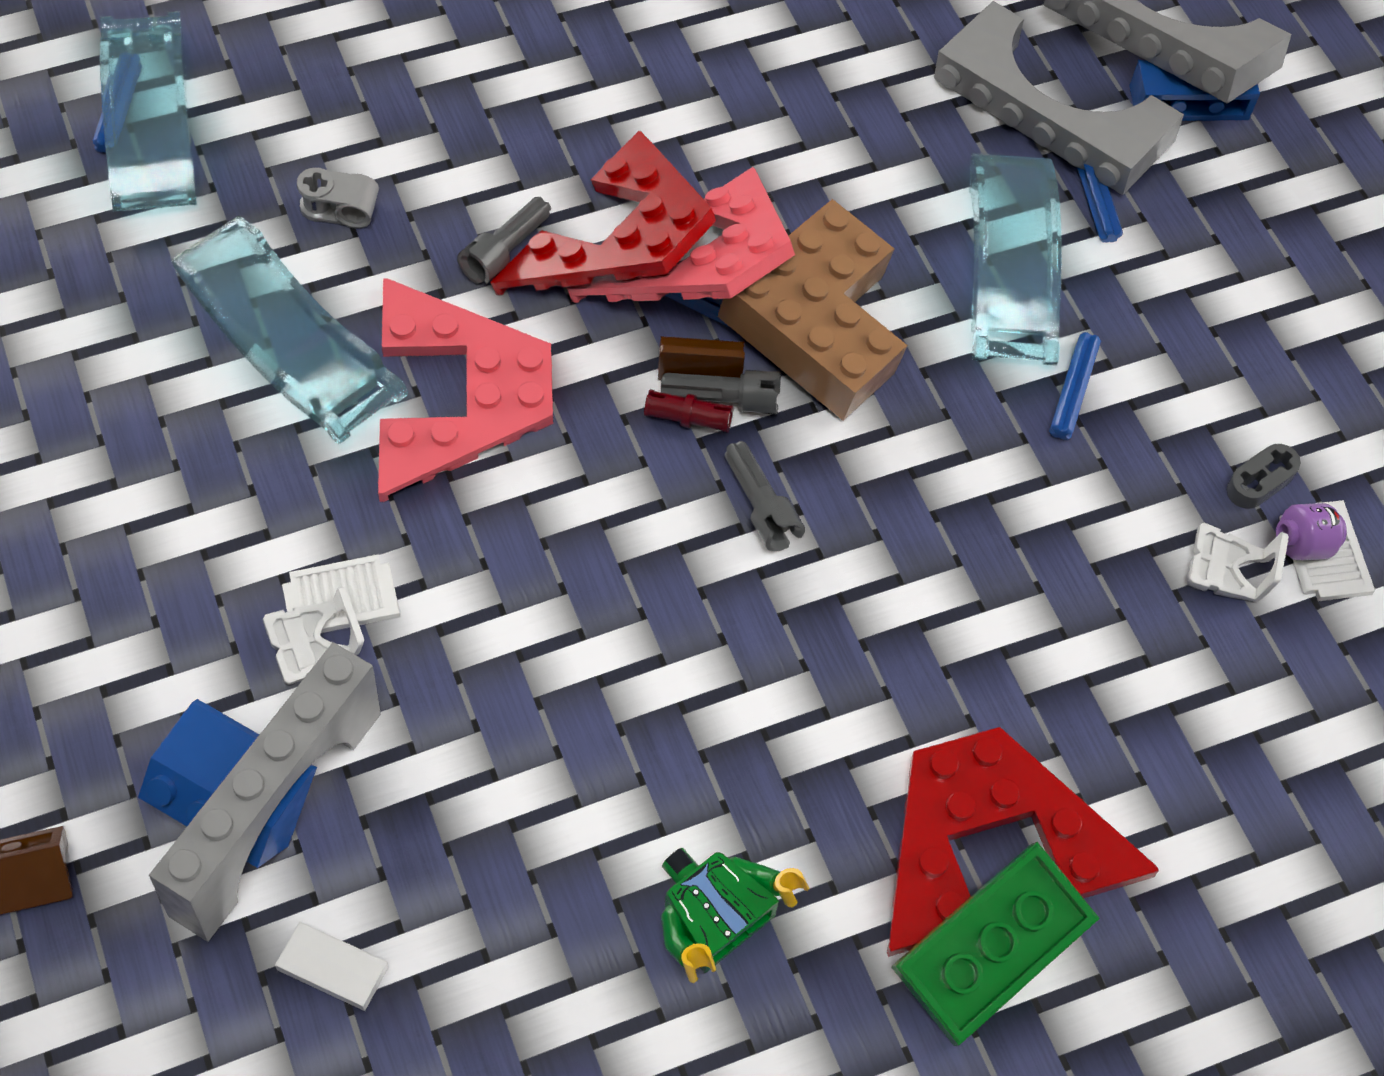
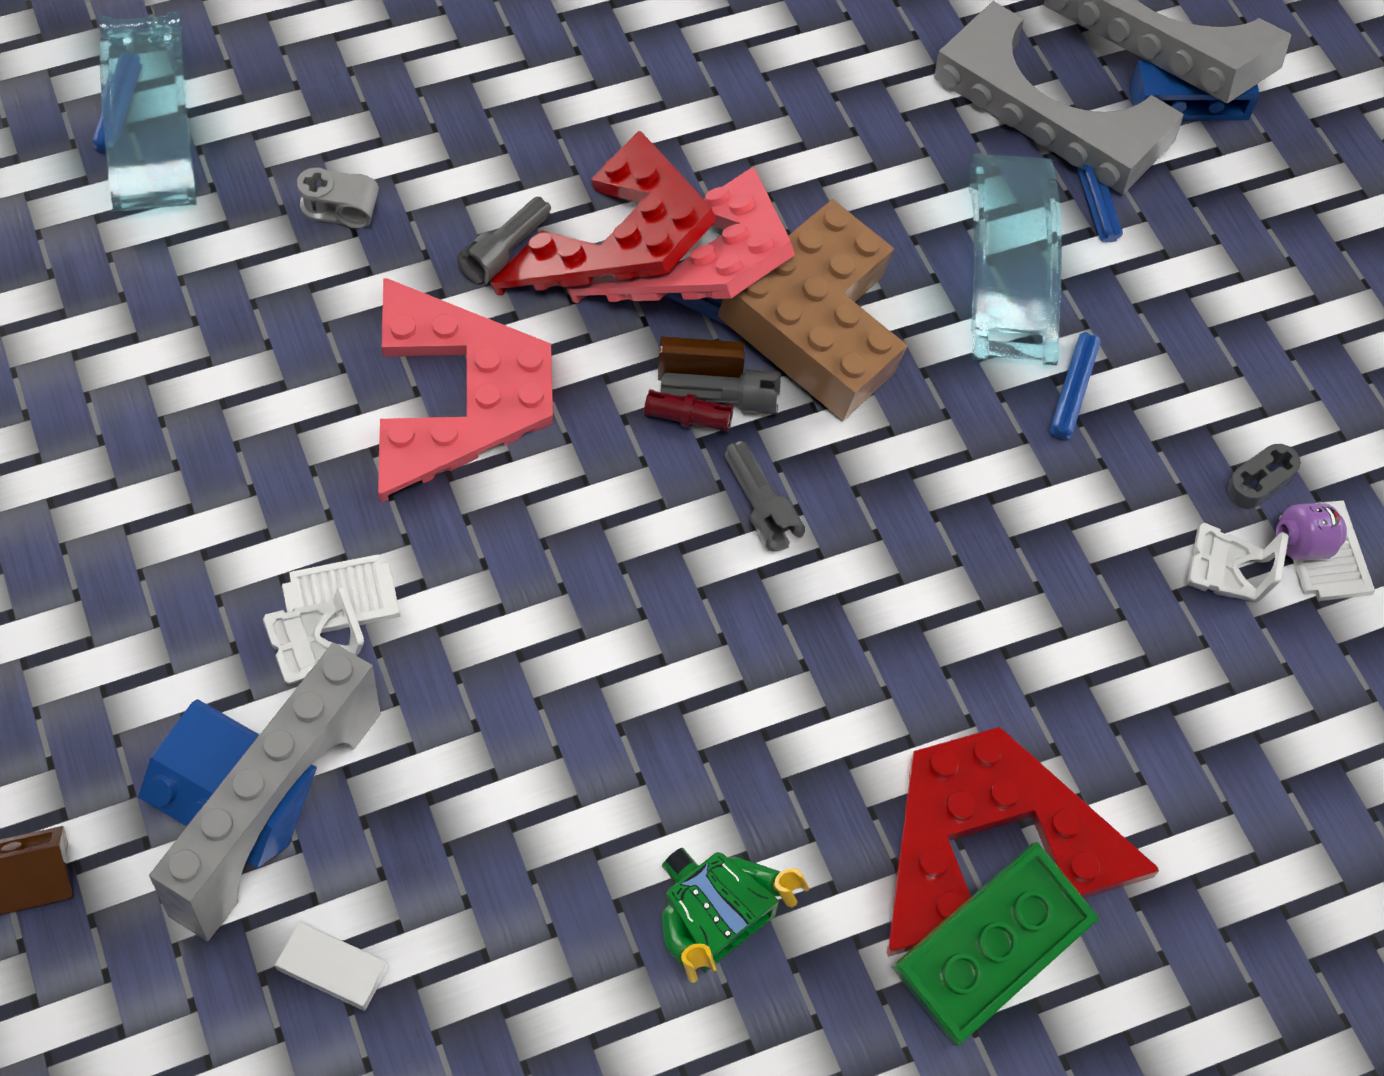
(286, 329): clear light blue windscreen -> none

